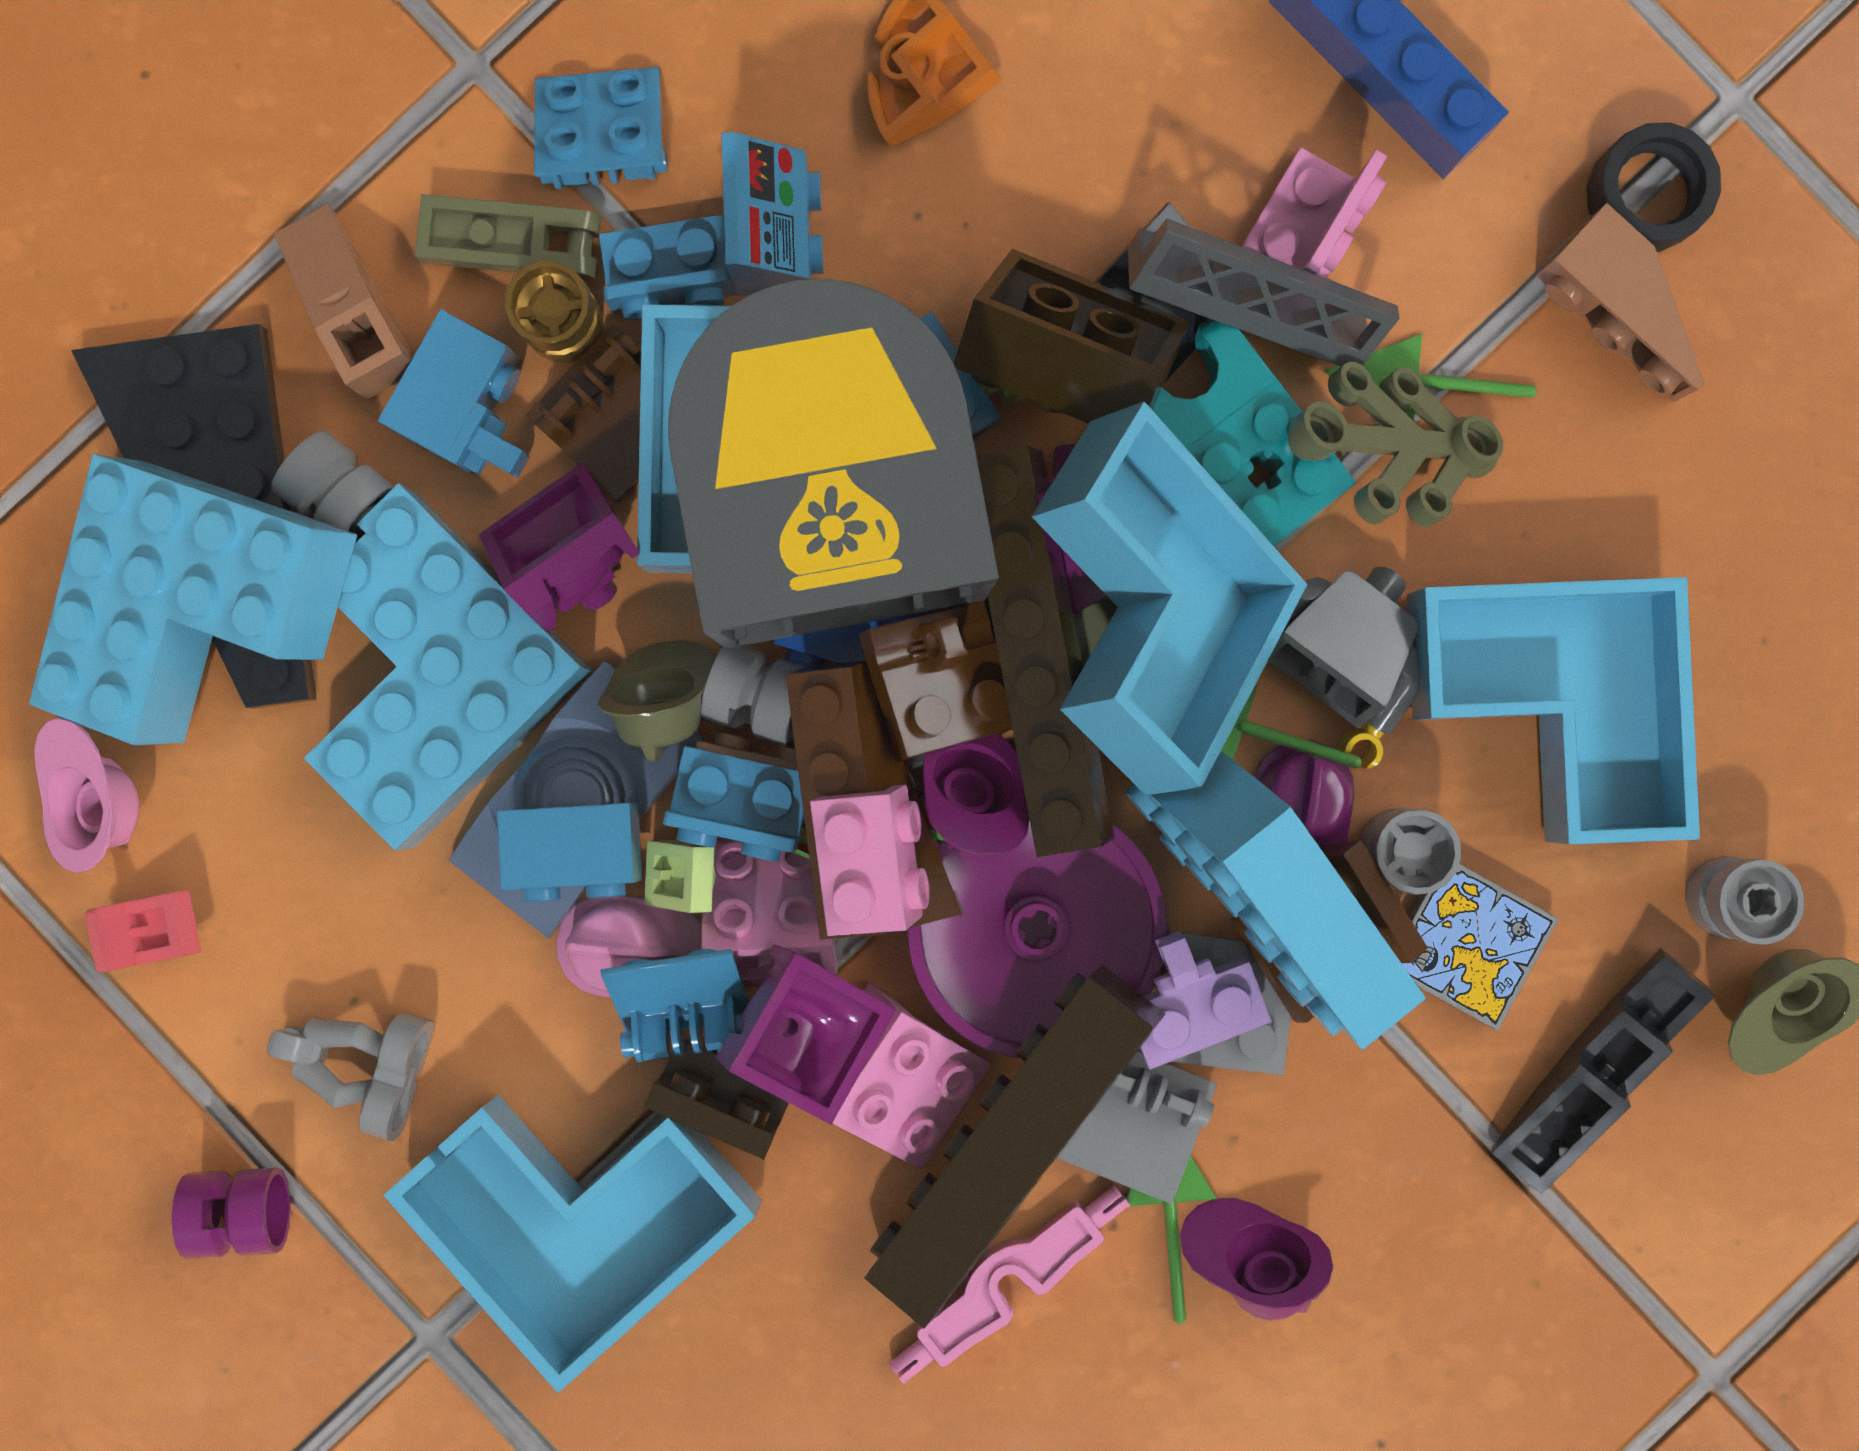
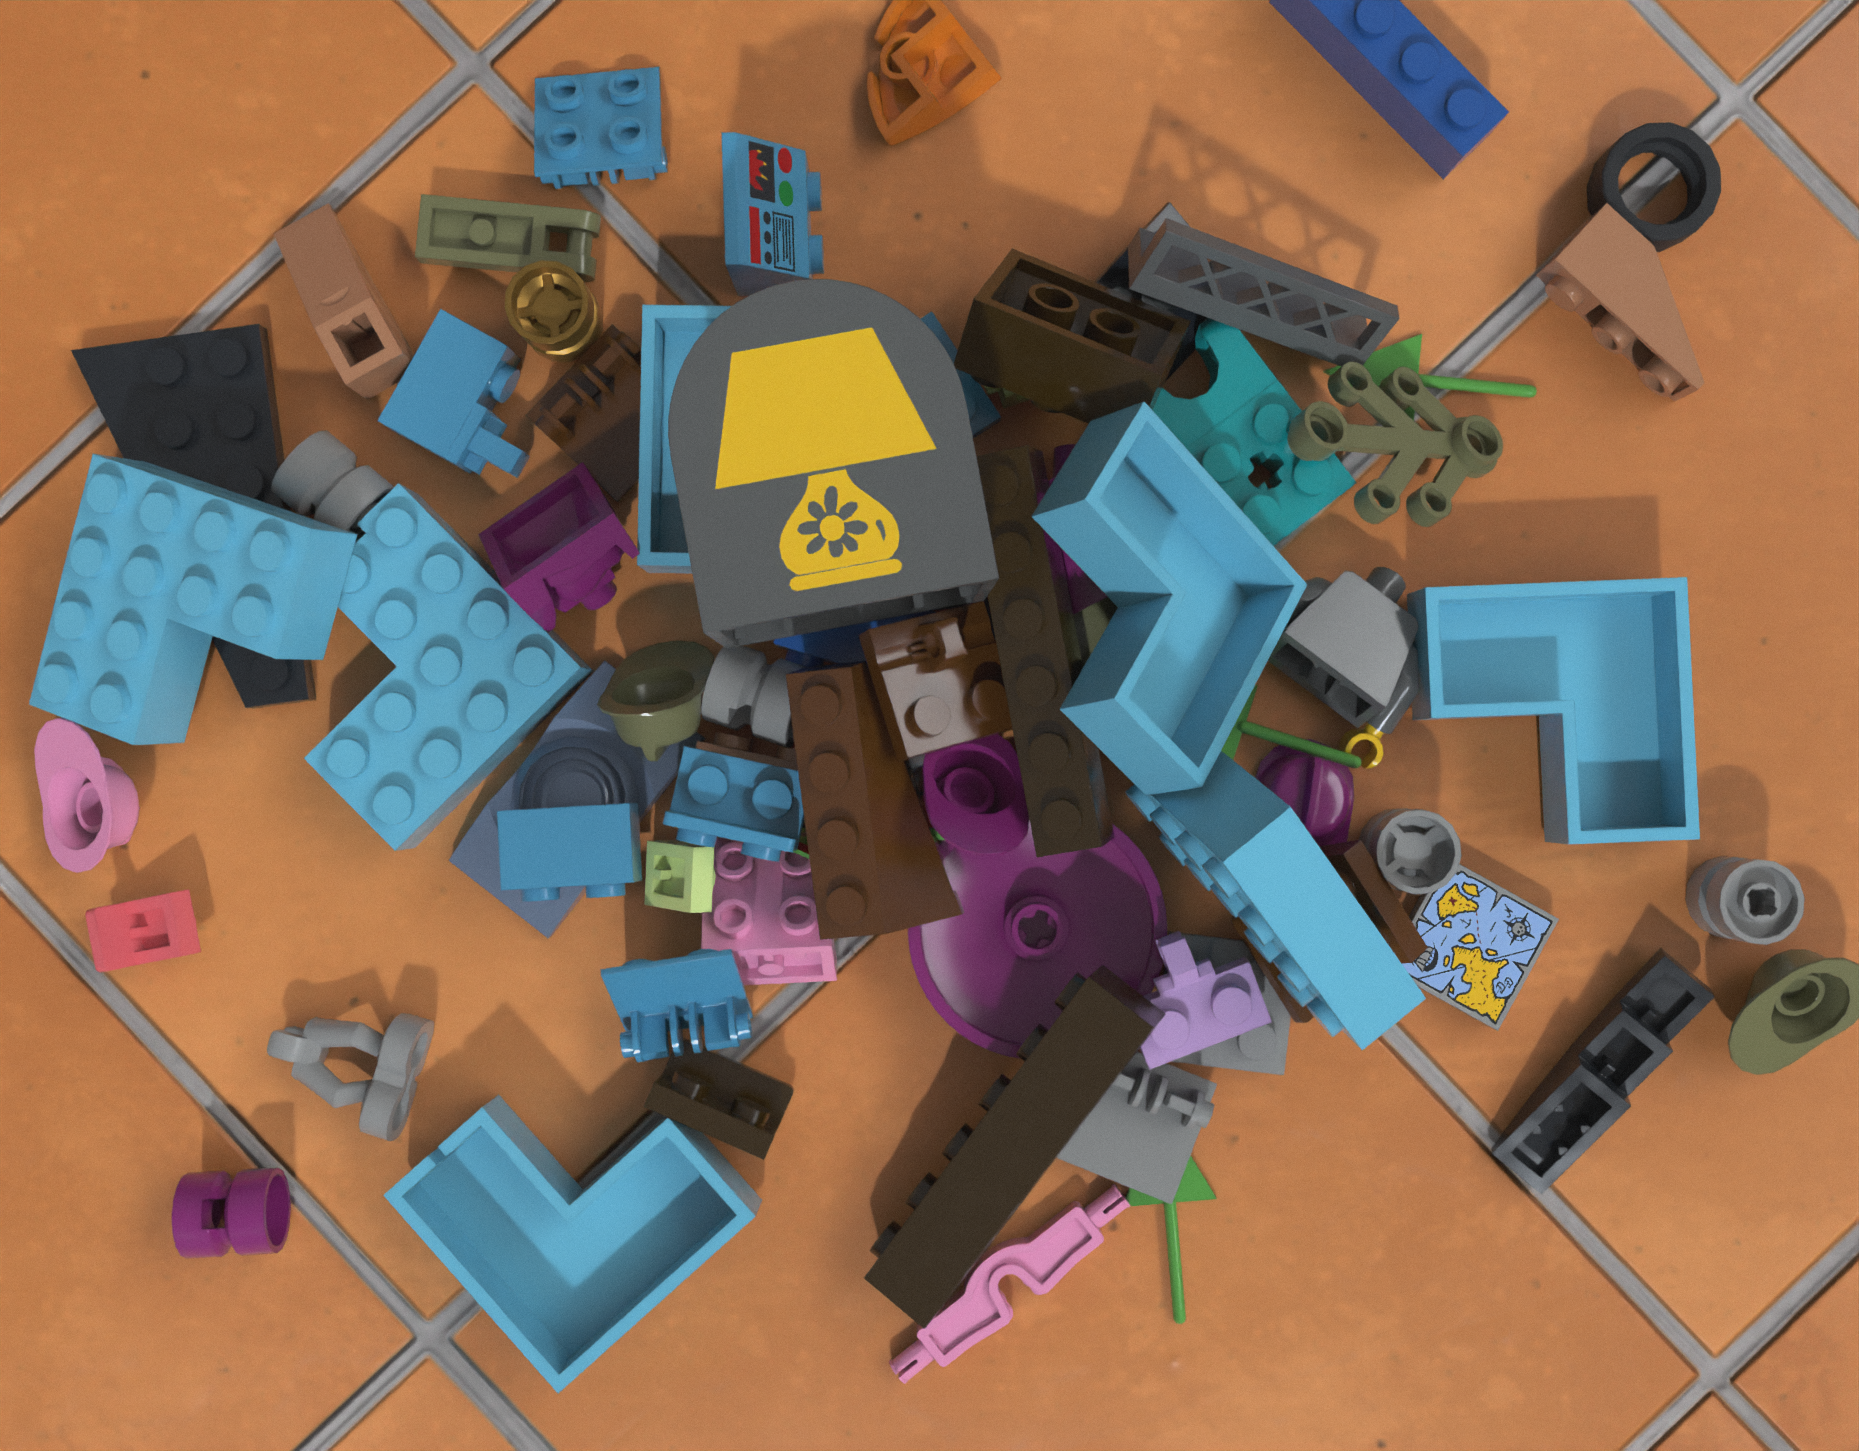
(618, 930): bright pink piece -> none
(666, 266): dark azure bracket -> none
(805, 1035): magenta brick -> none
(869, 861): bright pink bracket -> none
(910, 1086): bright pink bracket -> none
(1256, 1256): magenta piece -> none
(1312, 209): bright pink bracket -> none

